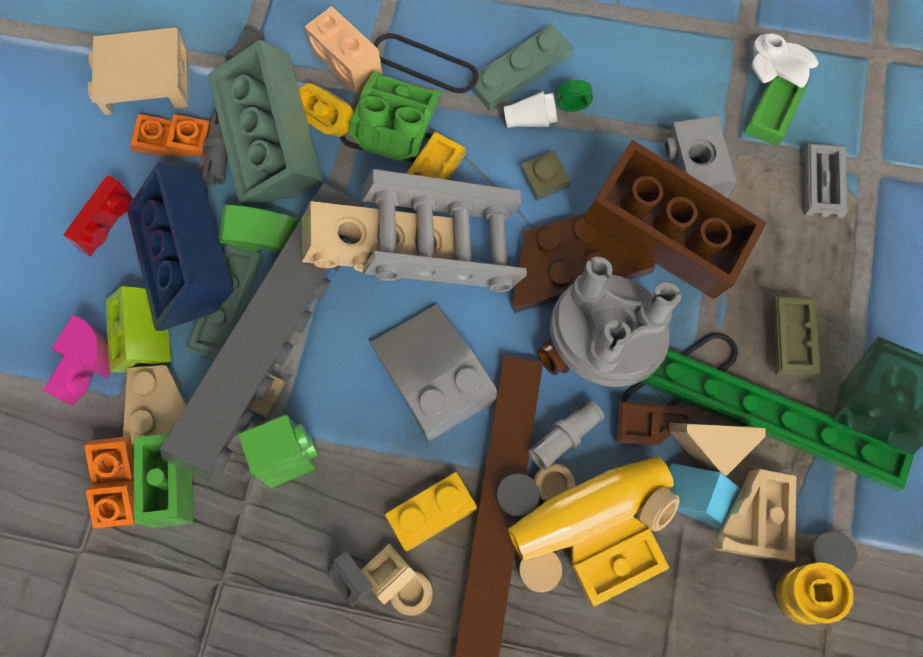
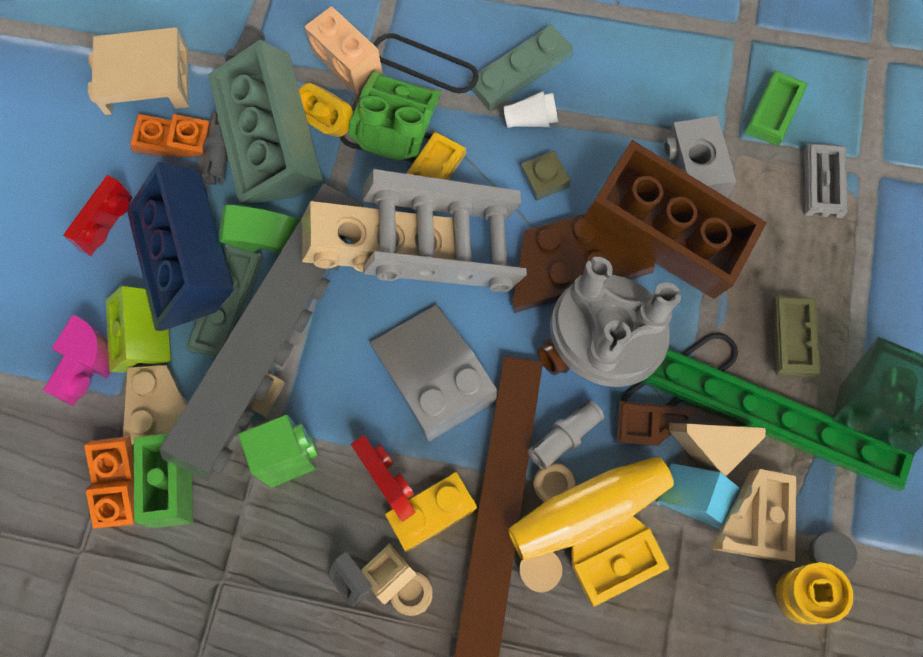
(393, 488): none -> red plate
(517, 495): dark grey tile -> none
(574, 95): green tile -> none
(659, 509): tan tile -> none
(784, 59): white plate -> none

